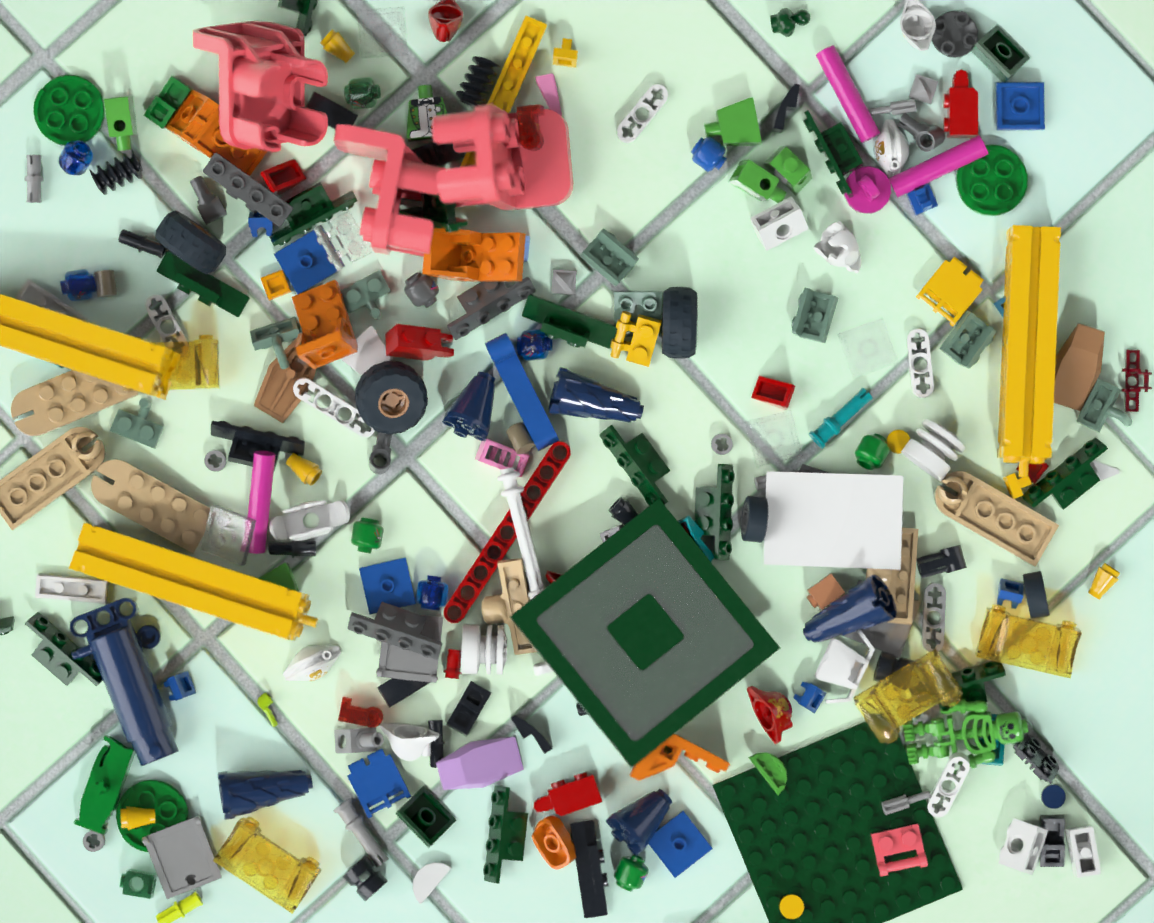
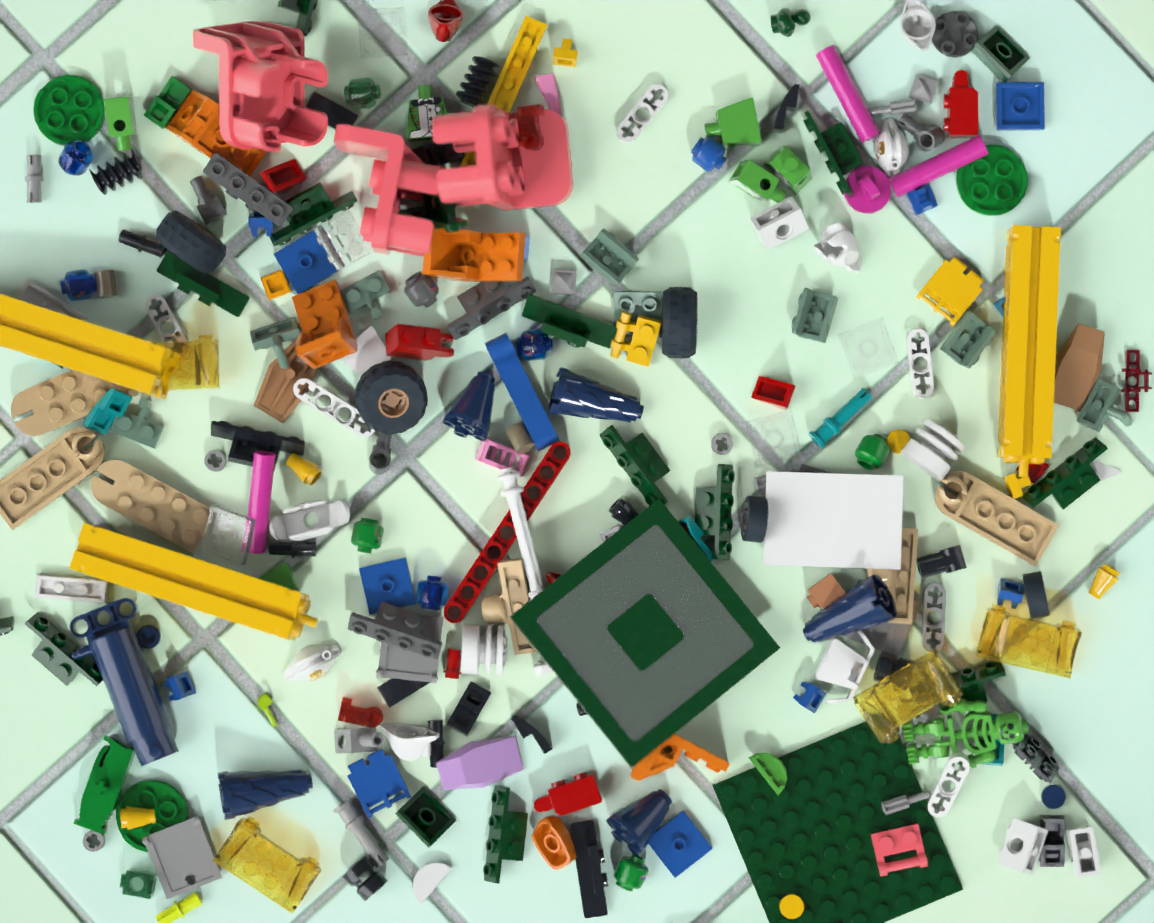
(106, 409): none -> teal slope
(337, 46): yellow cone -> none
(772, 711): red hat -> none

